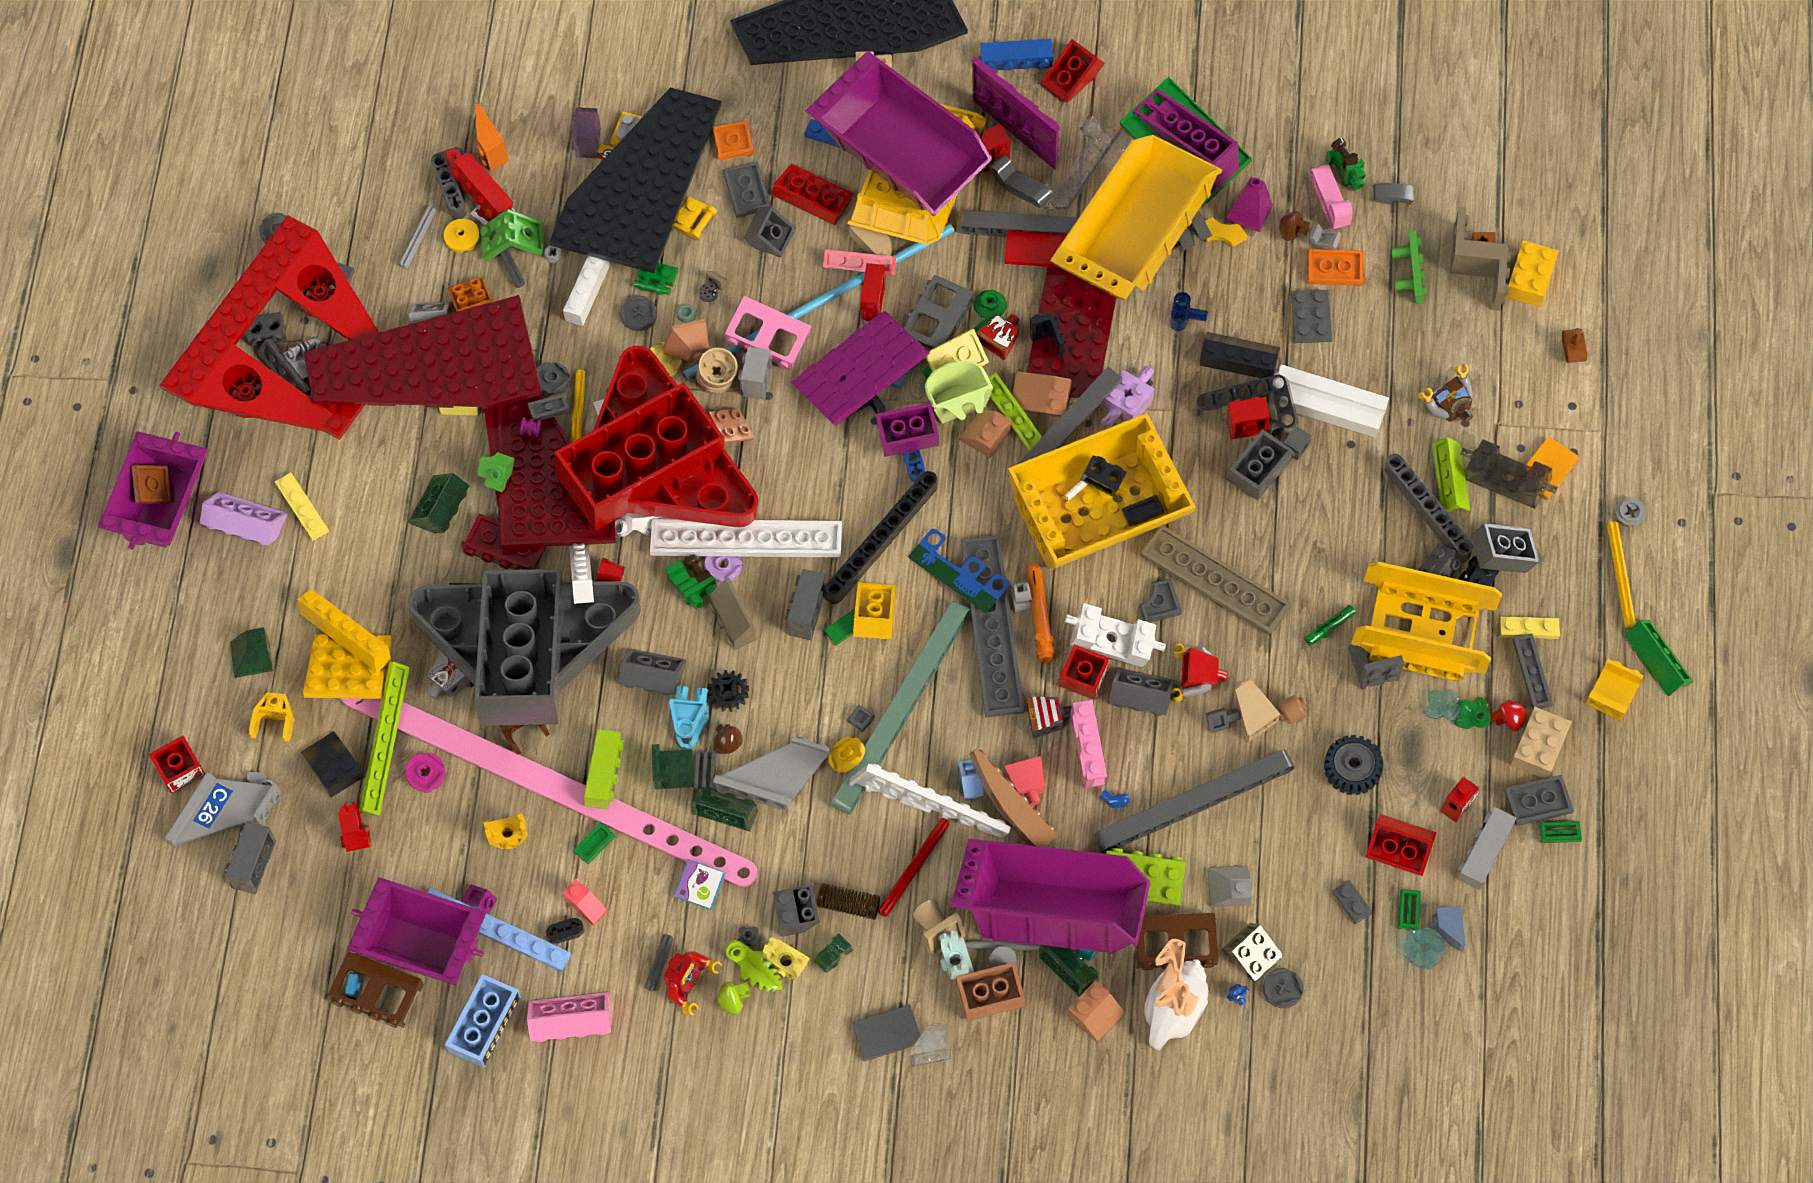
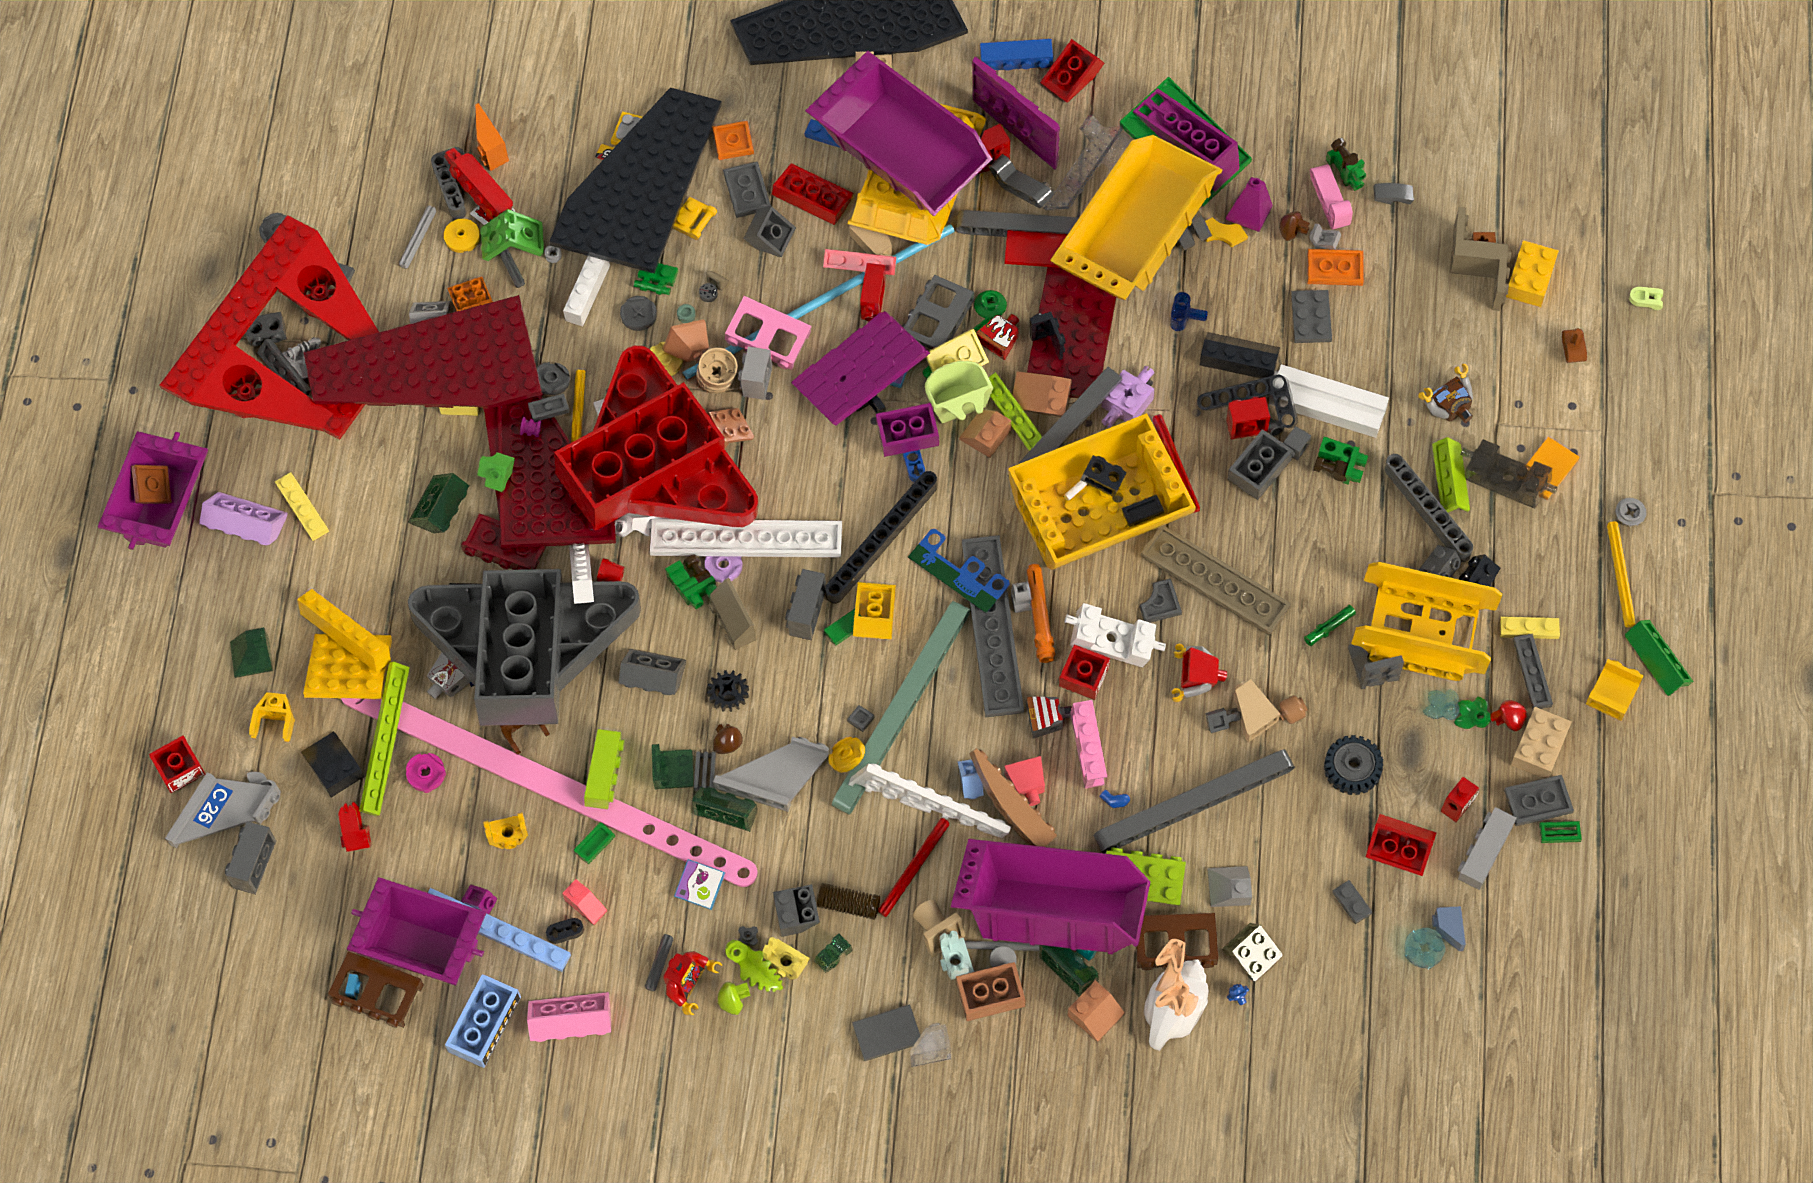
(585, 132): clear purple brick -> none
(689, 716): medium azure piece -> none
(1141, 691): dark grey slope -> none
(1166, 439): none -> red axle
(1283, 988): dark grey tile -> none
(1345, 458): none -> green hips
(1408, 925): green tile -> none
(1411, 252): bright green plate -> none
(1504, 548): dark grey brick -> none
(1640, 297): none -> yellowish green plate

